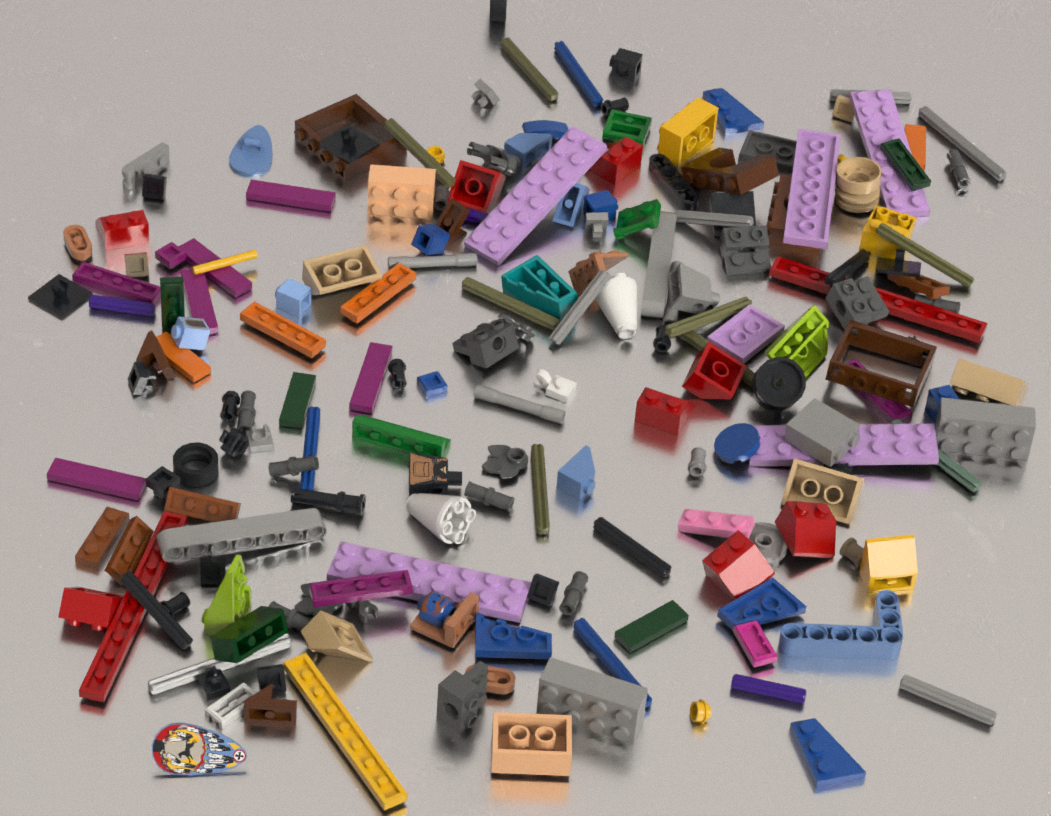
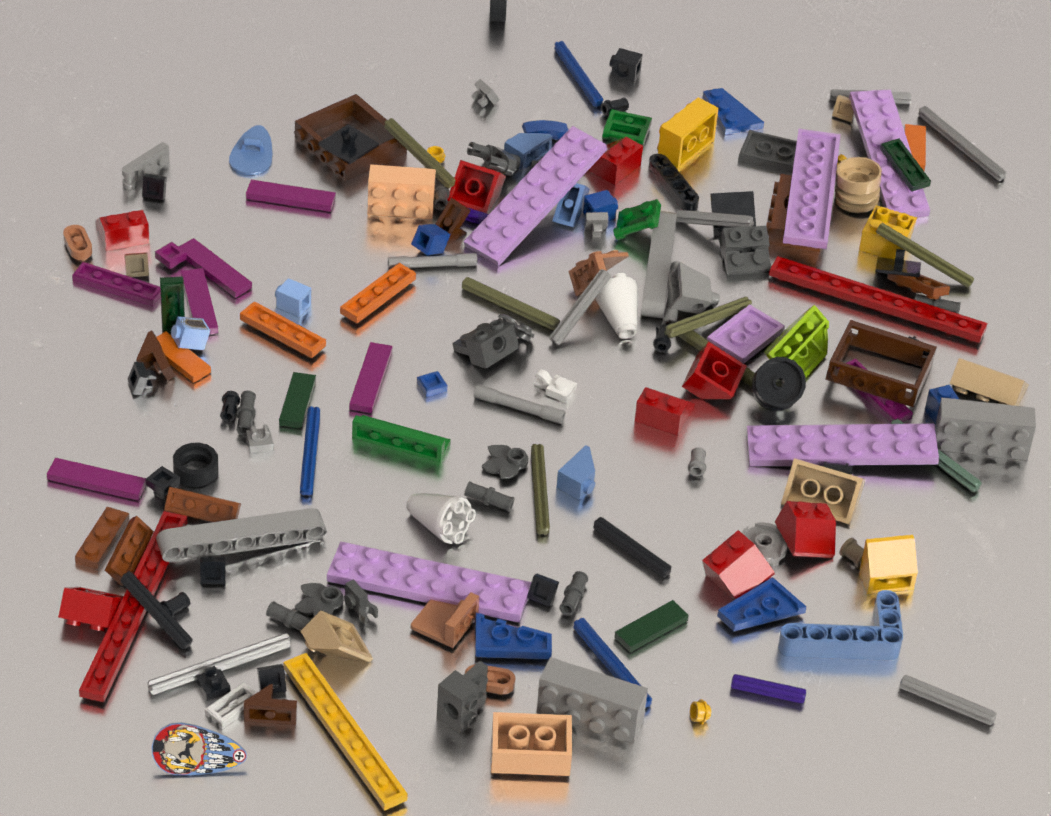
(60, 296): black piece -> none
(122, 305): dark purple axle -> none
(224, 262): yellow bar -> none
(230, 601): lime wedge -> none
(234, 442): black gear -> none
(249, 634): dark green brick -> none
(293, 466): dark grey pin -> none
(339, 501): black pin -> none
(340, 270): tan slope -> none
(360, 588): magenta tile -> none
(397, 370): black pin -> none
(431, 475): torso -> none
(435, 608): blue head -> none
(529, 69): olive axle -> none
(539, 287): teal wedge -> none
(715, 523): bright pink plate -> none
(720, 173): reddish brown arch -> none
(737, 443): blue tile -> none
(755, 643): dark pink plate -> none
(822, 432): light grey brick -> none
(823, 755): blue wing -> none
(847, 267): black axle -> none
(856, 302): dark grey brick -> none
(958, 168): dark grey pin -> none

